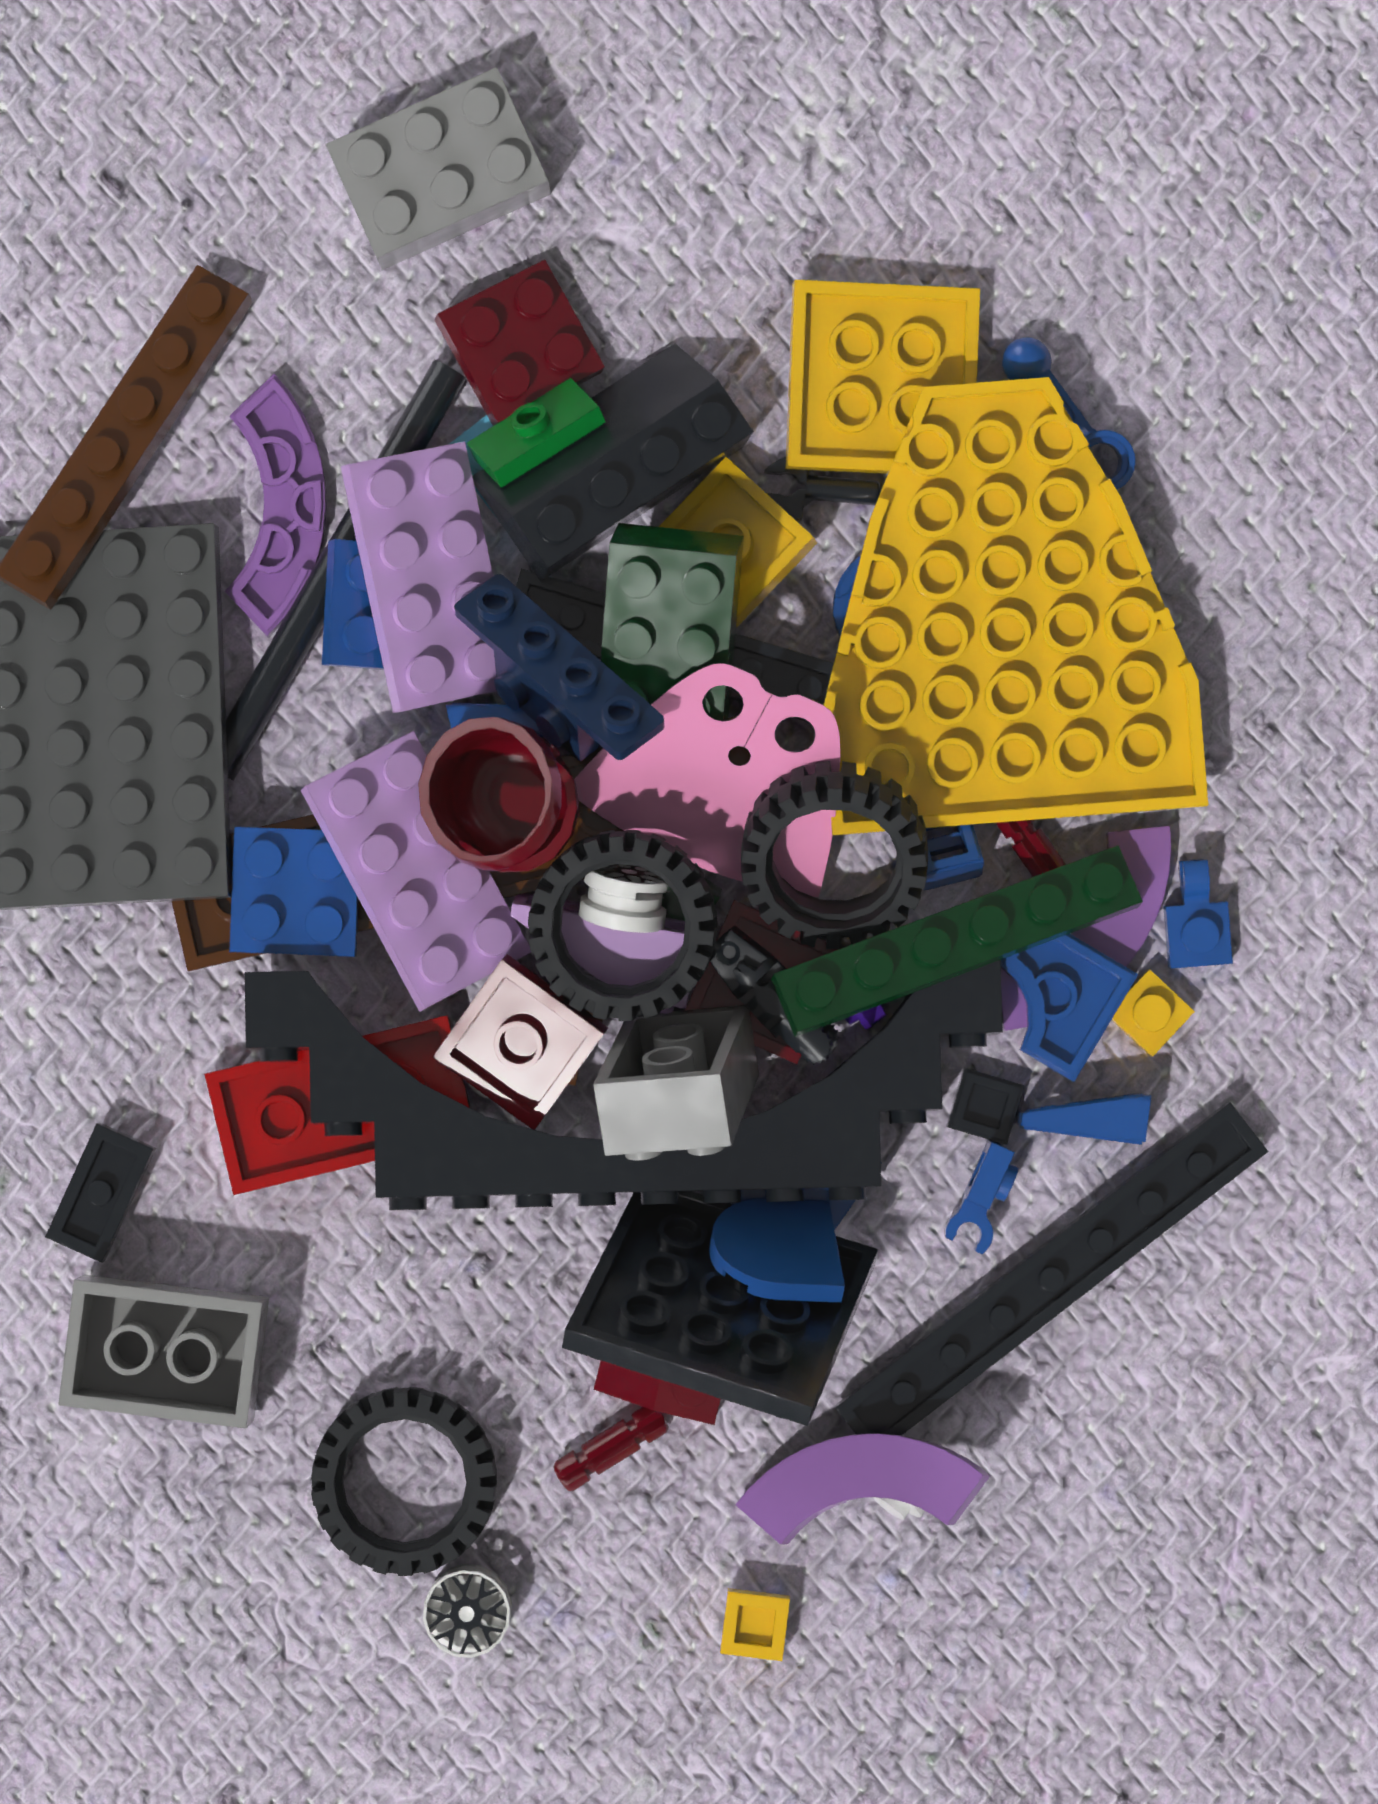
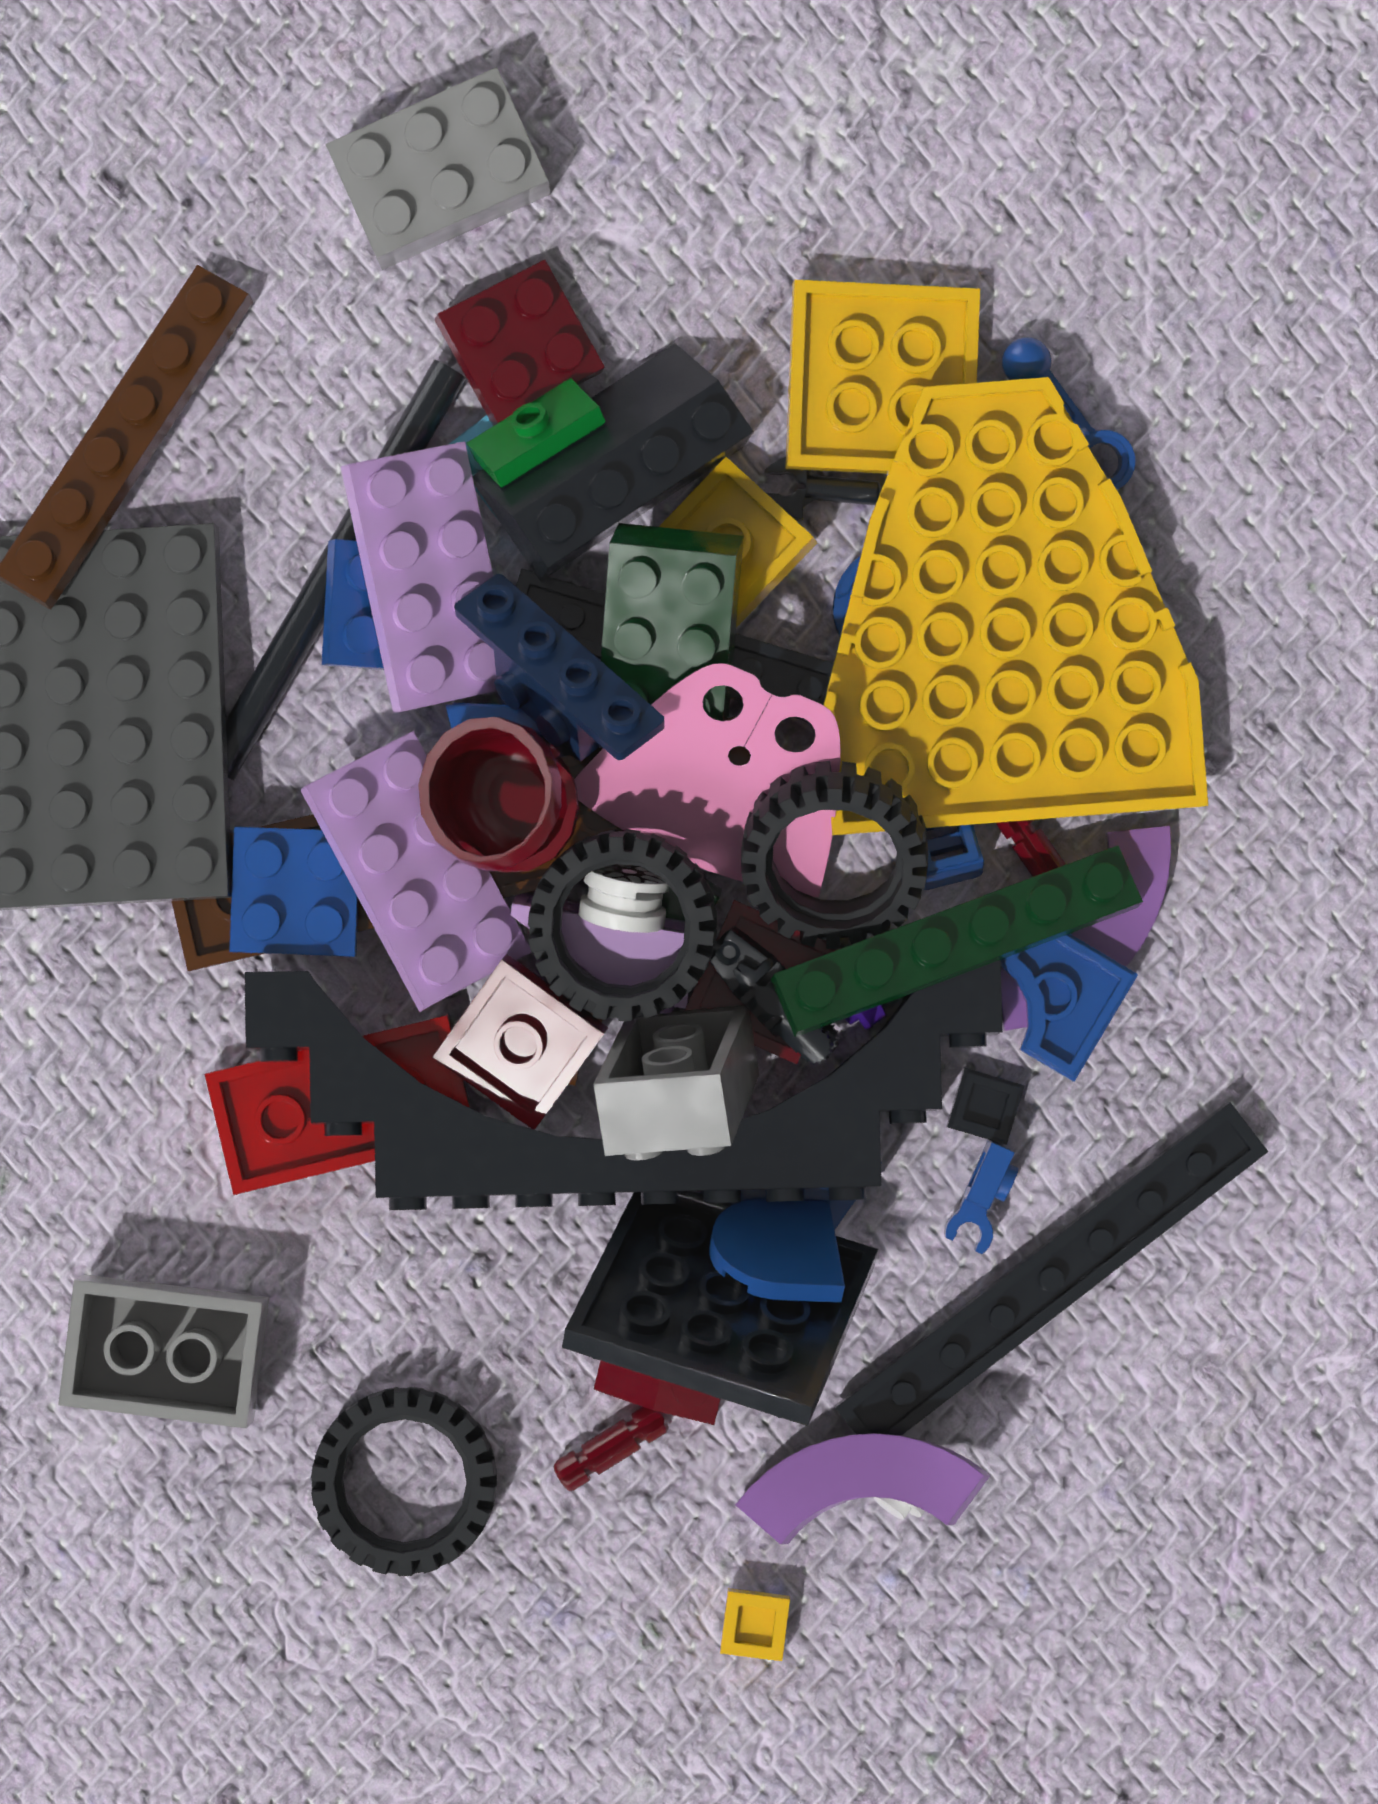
(100, 1192): black plate -> none
(293, 505): medium lavender tile -> none
(467, 1610): white wheel -> none
(1108, 1118): blue slope -> none
(1151, 1013): yellow plate -> none
(1197, 929): blue plate -> none

